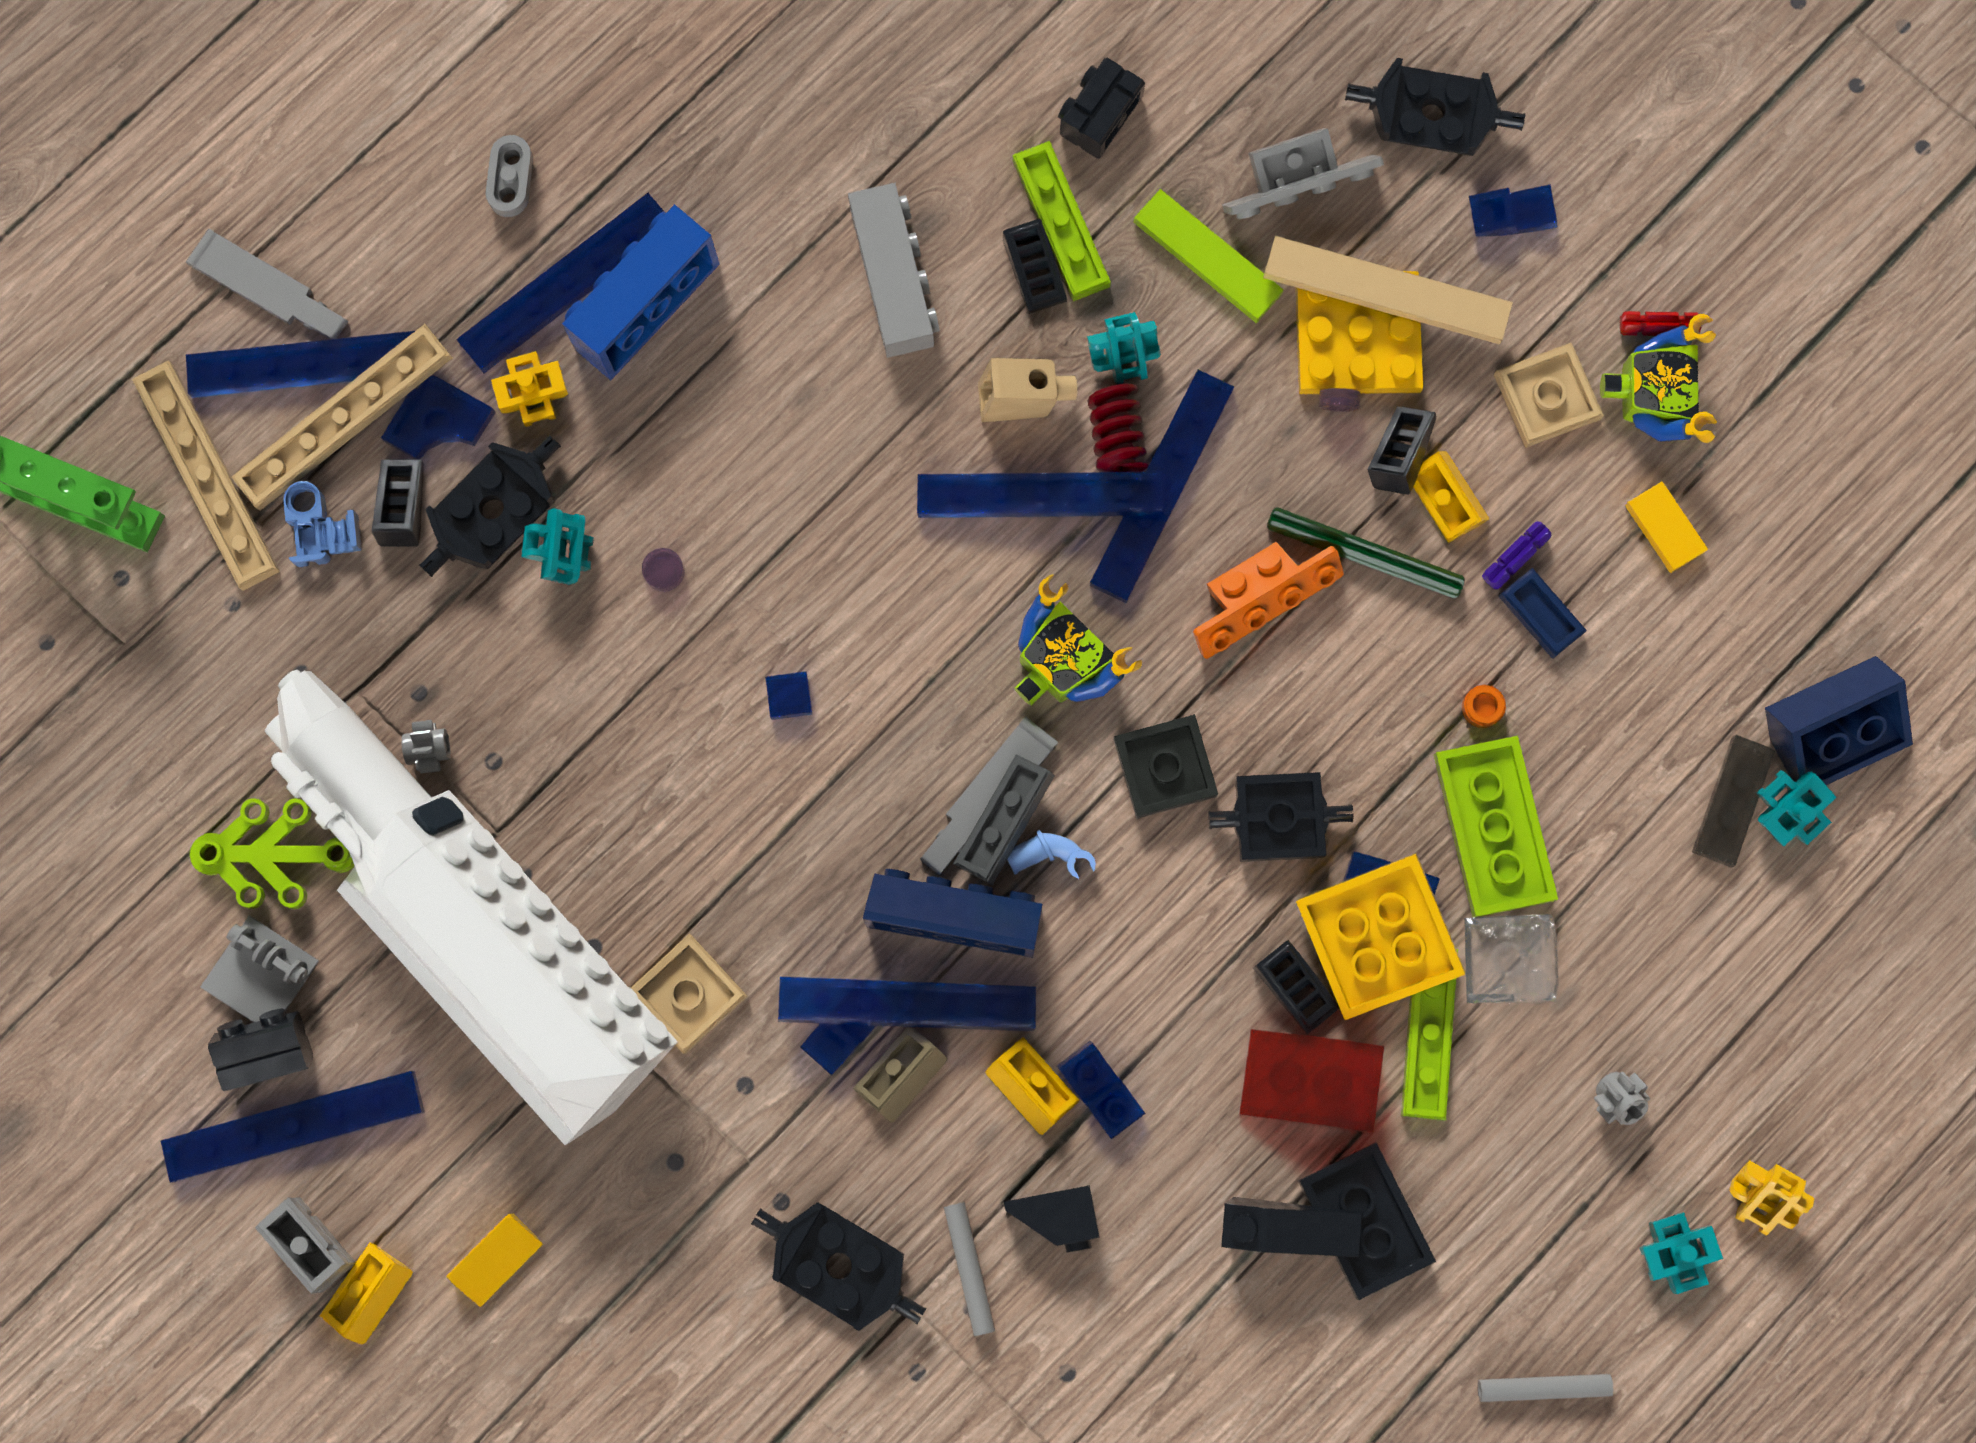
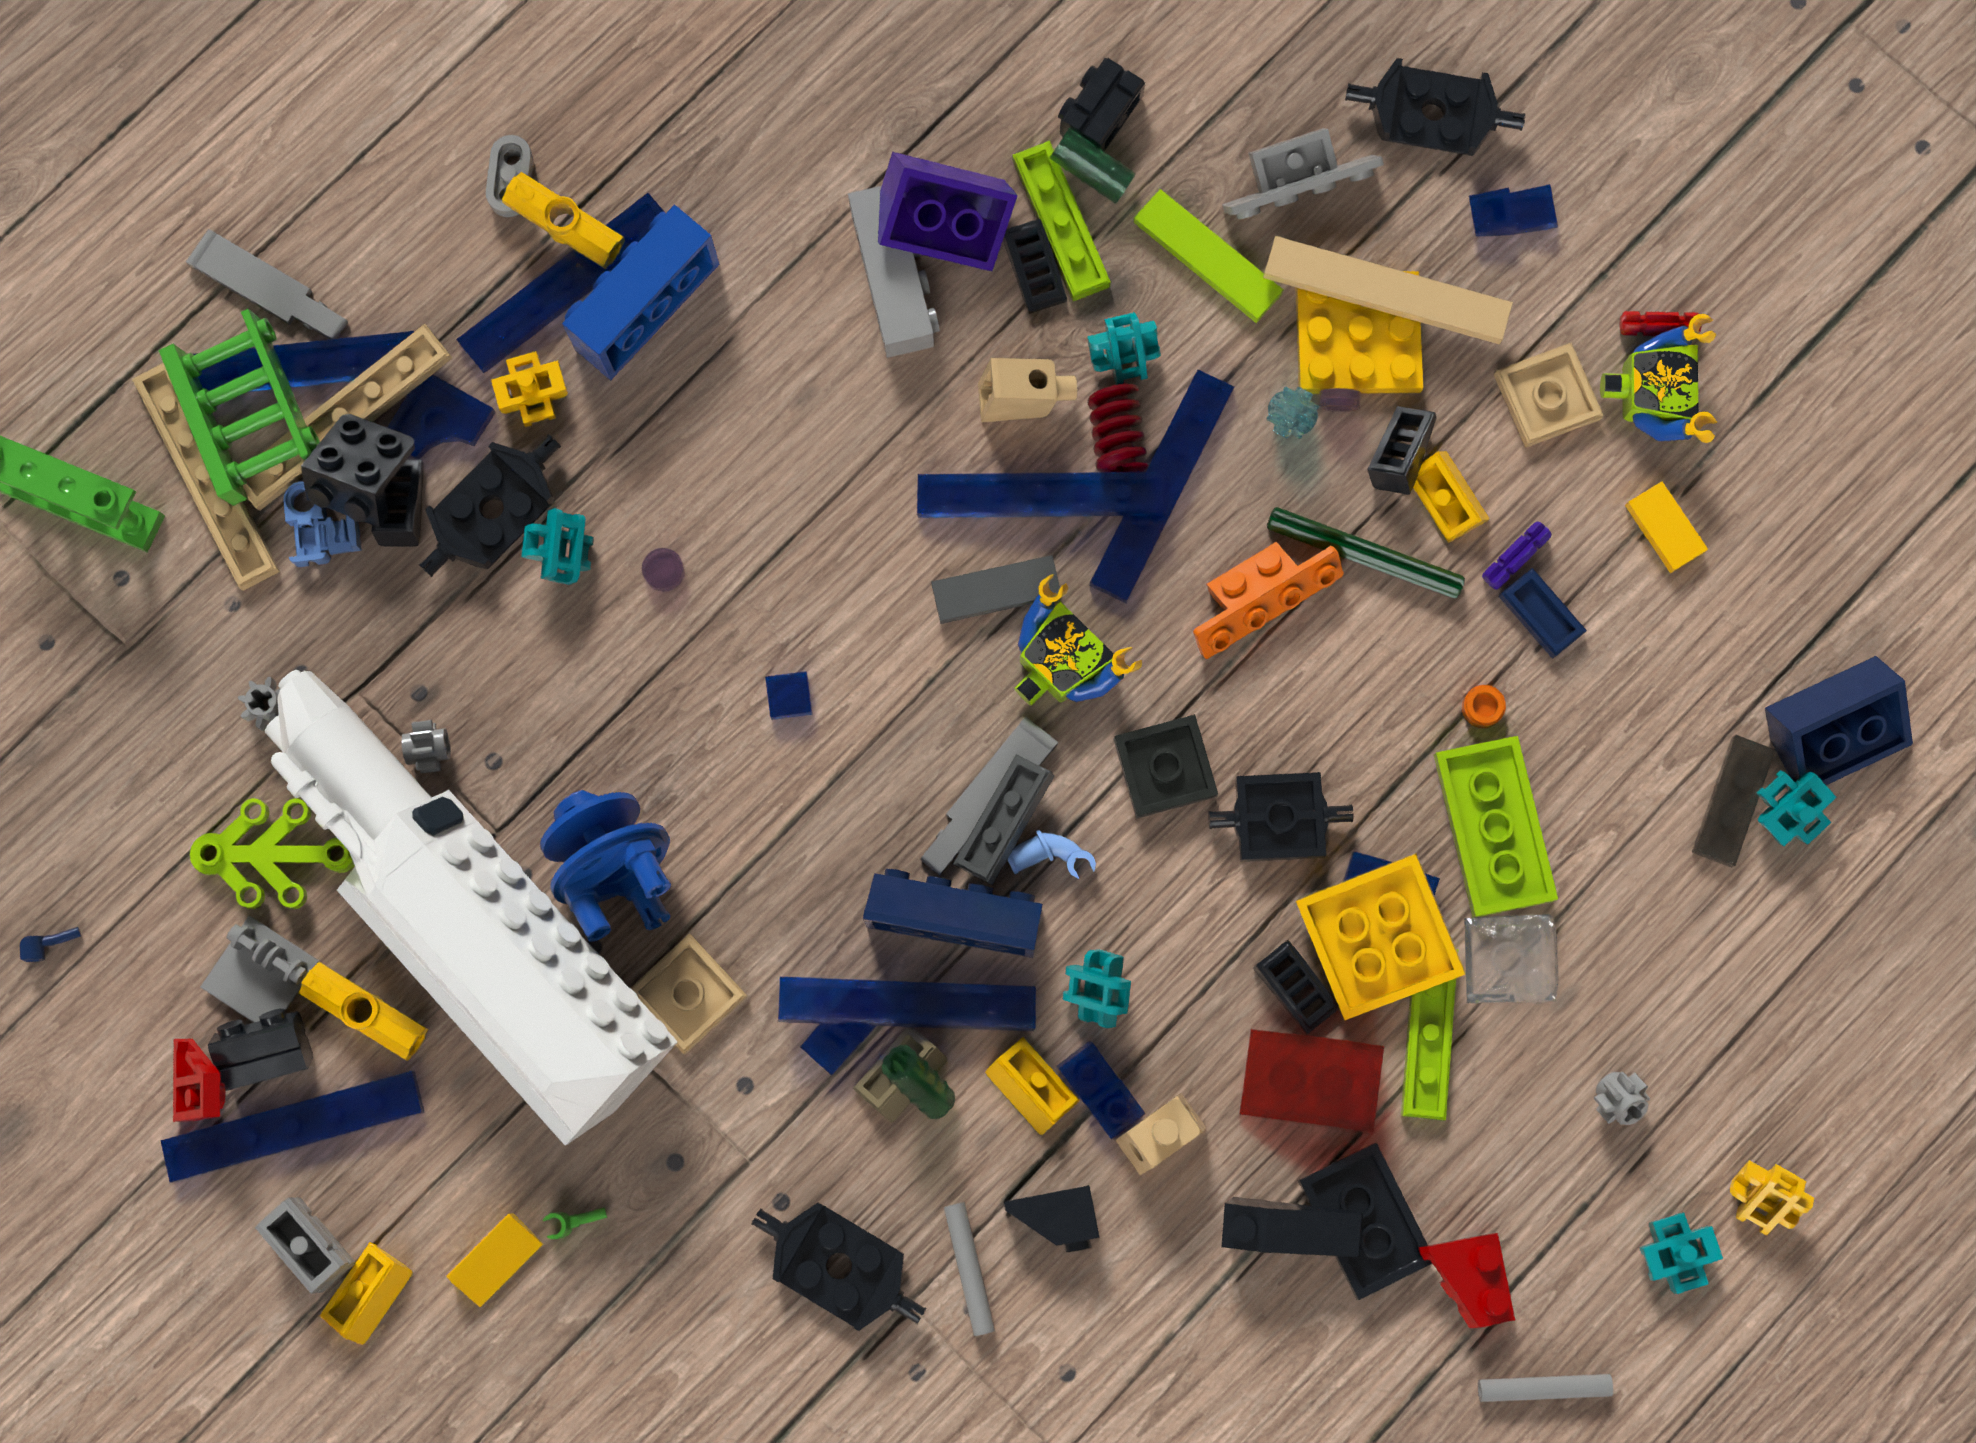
(33, 947): none -> dark blue hand
(195, 1084): none -> red wing
(200, 404): none -> bright green fence
(254, 703): none -> light grey gear
(341, 997): none -> yellow piece
(354, 467): none -> black bracket
(543, 206): none -> yellow piece
(573, 1221): none -> bright green hand
(606, 859): none -> blue piece
(918, 1082): none -> clear green axle
(943, 211): none -> dark purple slope
(992, 589): none -> dark grey tile
(1092, 165): none -> clear green axle
(1099, 984): none -> teal piece
(1161, 1134): none -> tan torso
(1292, 412): none -> clear light blue gear
(1474, 1278): none -> red wing

